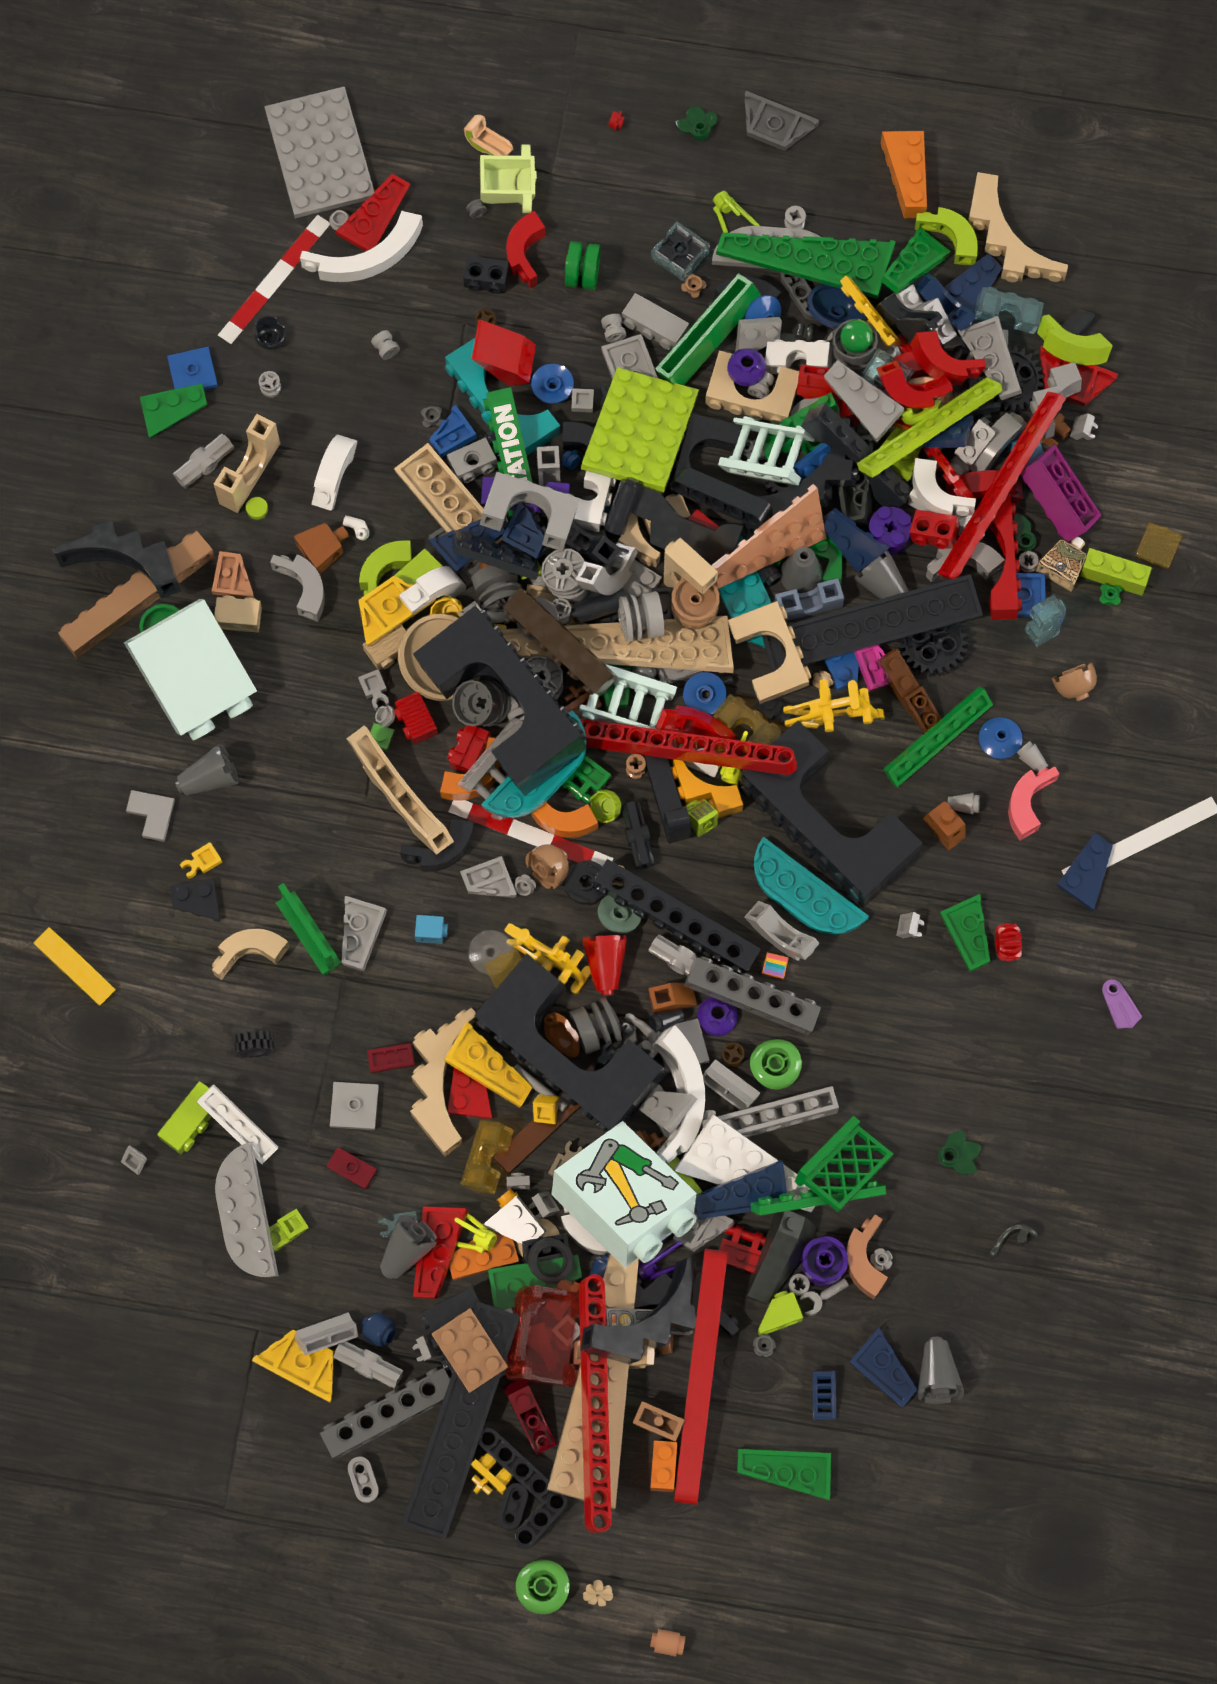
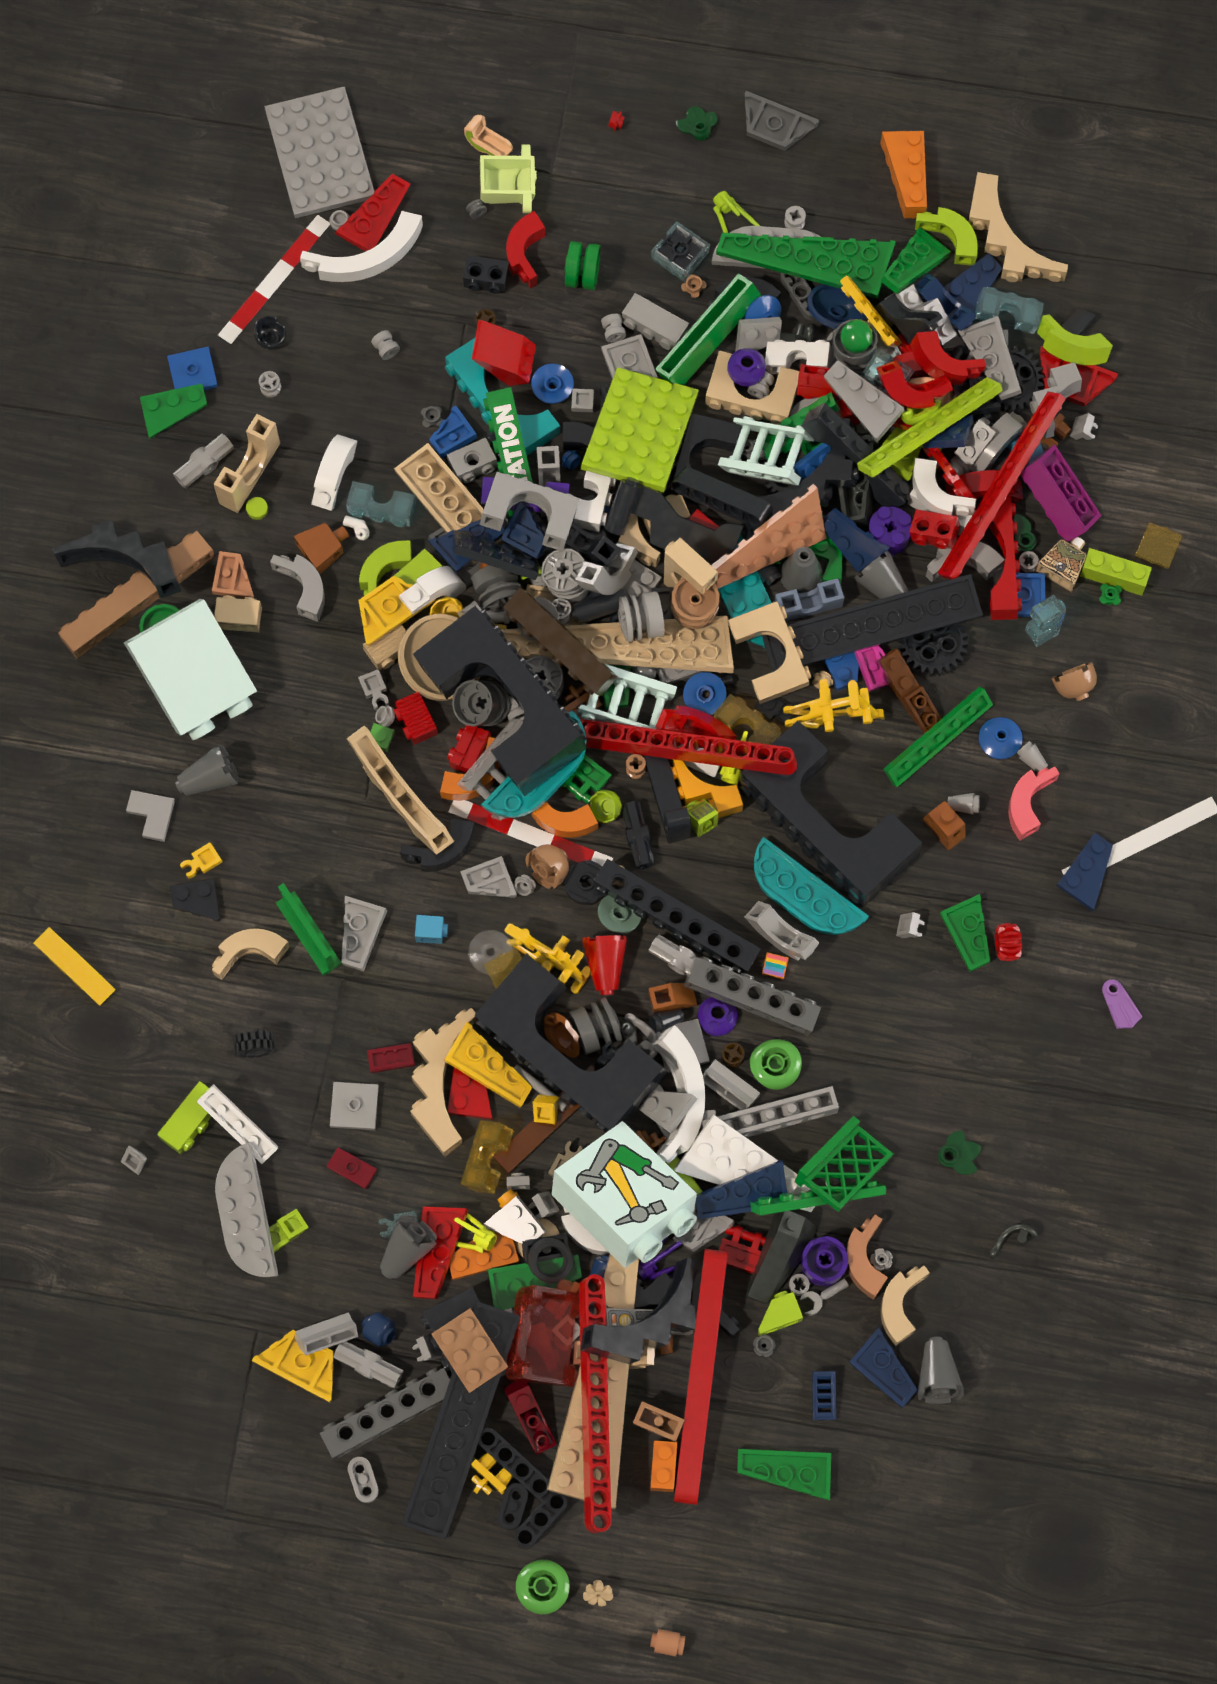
(397, 511): none -> clear light blue arch
(892, 1313): none -> tan arch

